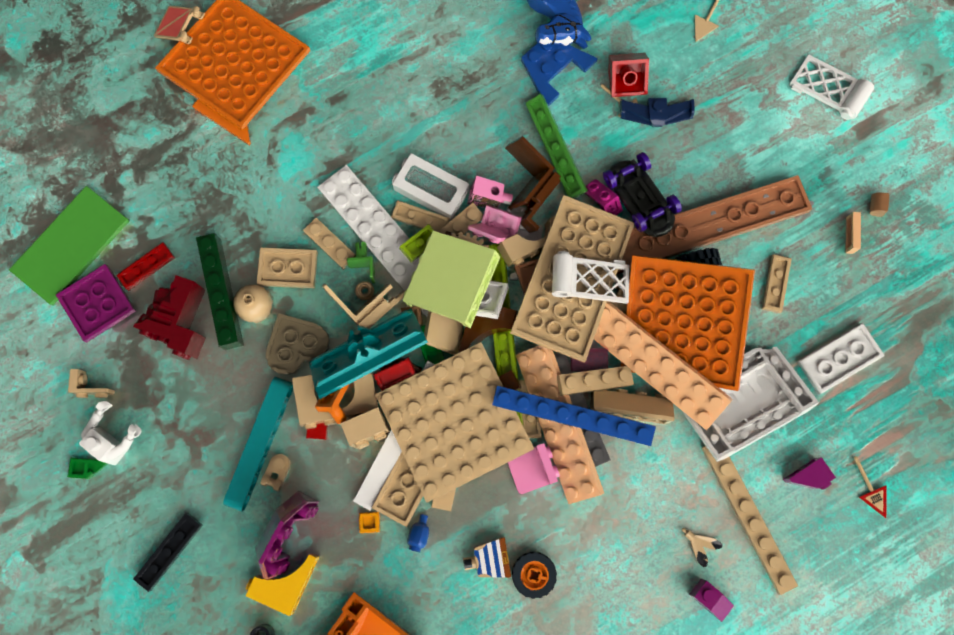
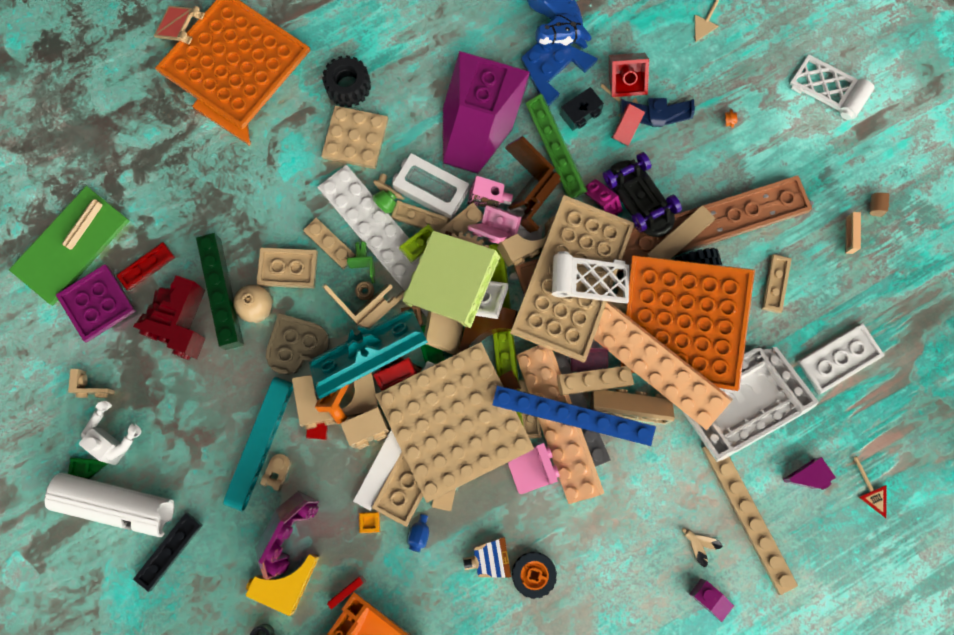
(82, 224): none -> tan axle
(108, 504): none -> white piece
(346, 68): none -> black tyre
(346, 592): none -> red tile
(355, 137): none -> tan plate
(380, 184): none -> tan bar
(385, 201): none -> bright green cone
(480, 110): none -> magenta wedge
(590, 107): none -> black brick
(628, 124): none -> tile
(683, 234): none -> tan tile
(730, 118): none -> orange plate

